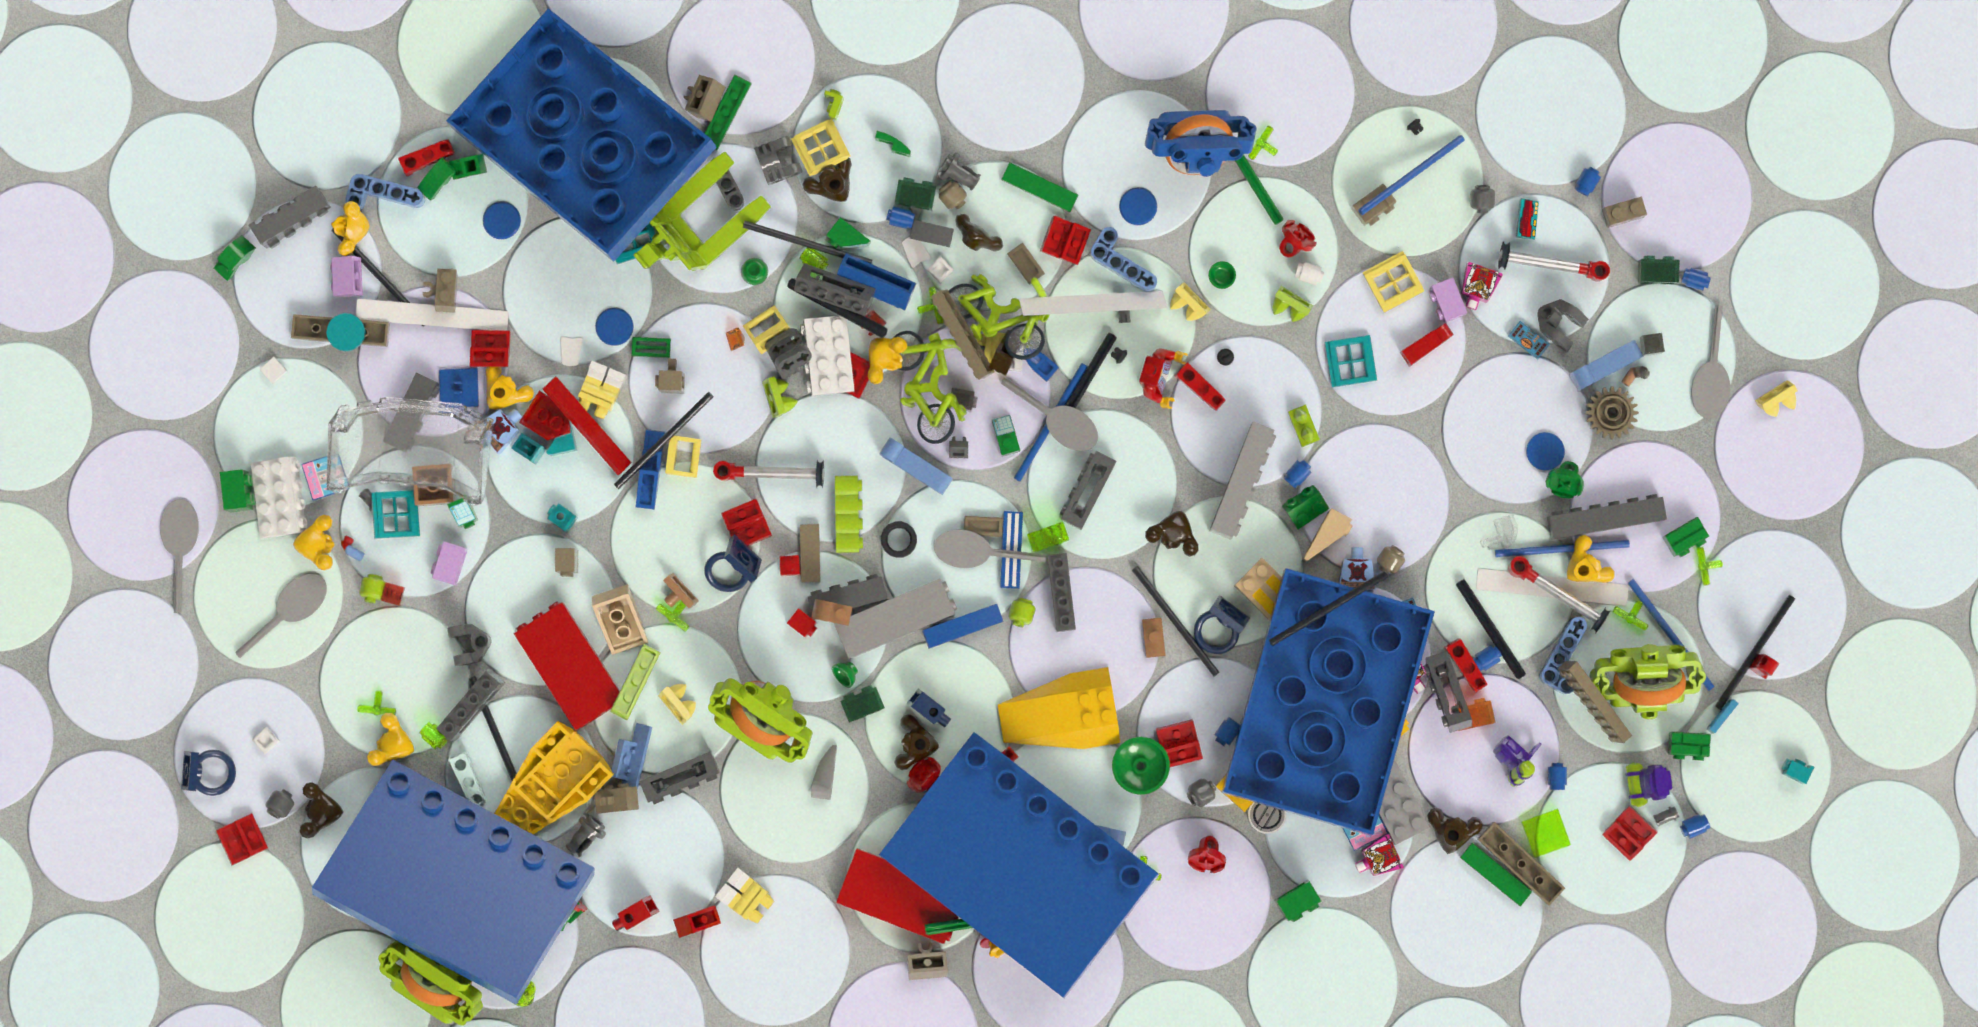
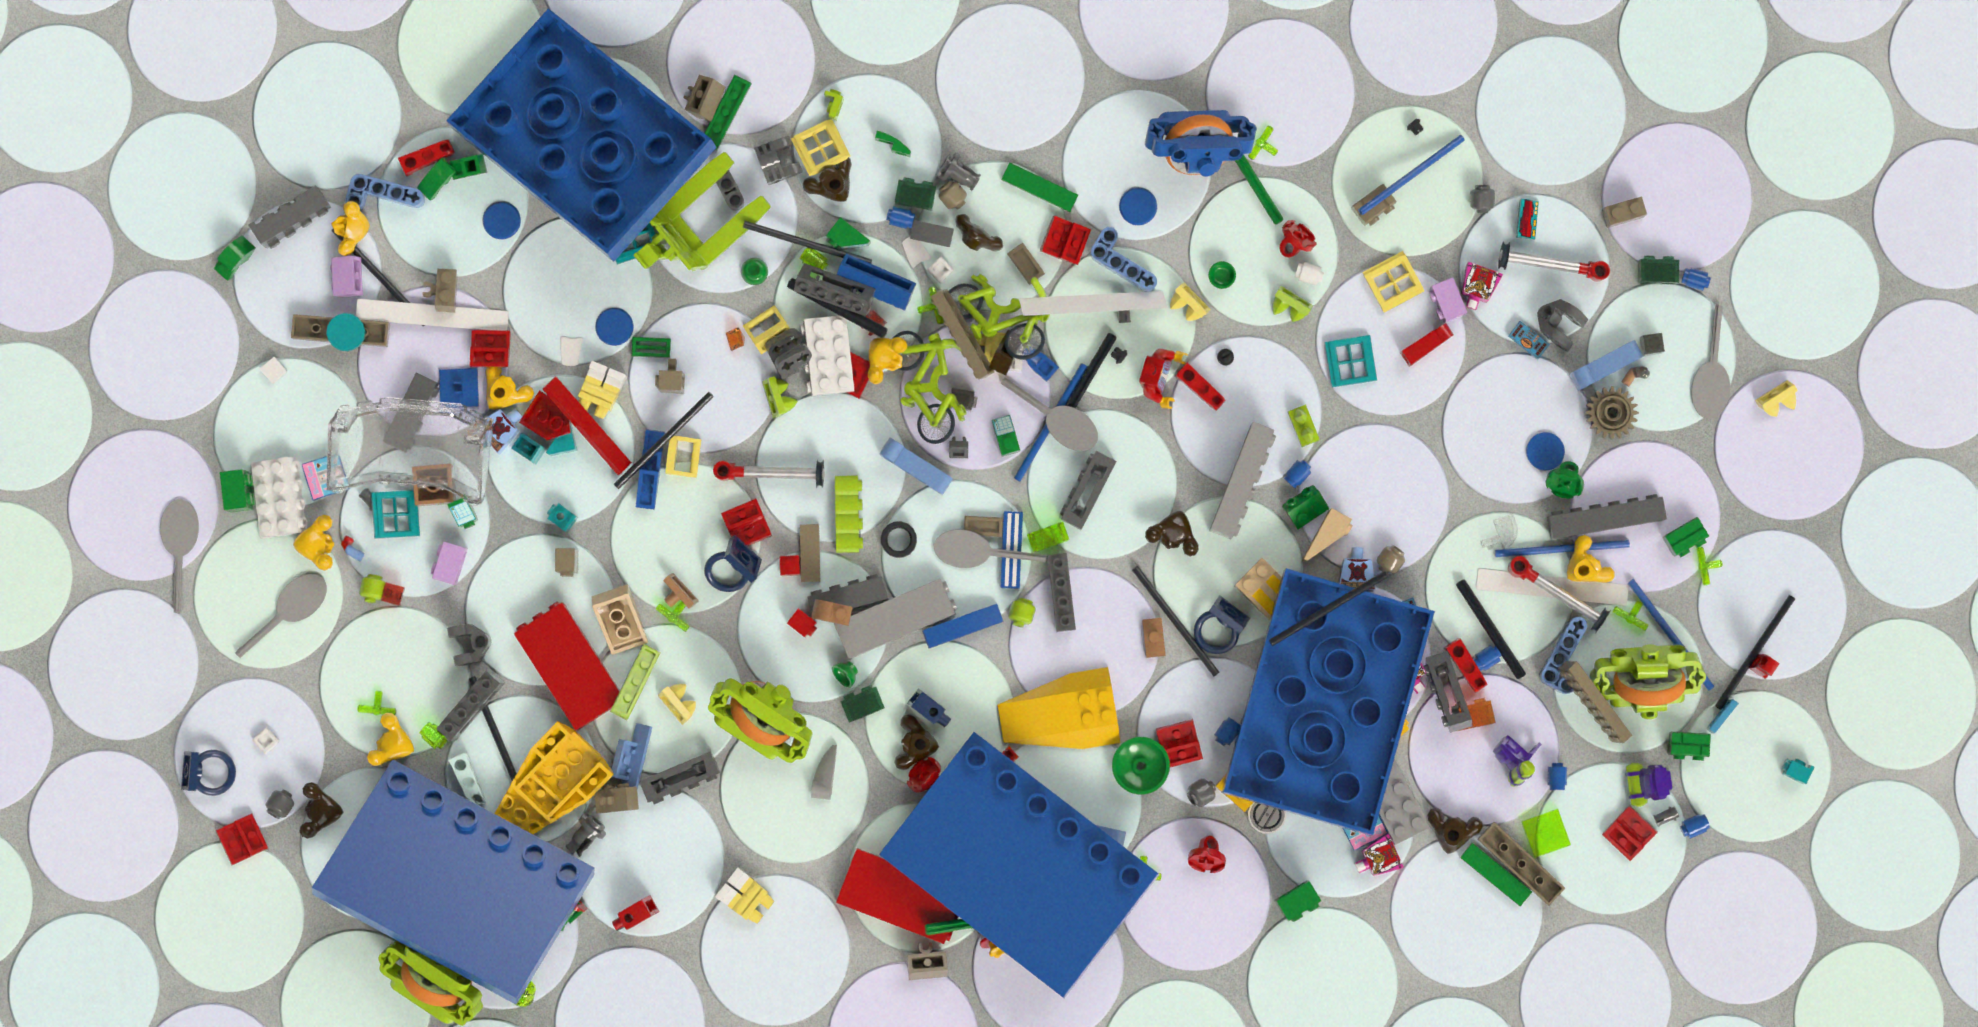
(697, 921): red slope -> none
(1587, 181): blue brick -> none

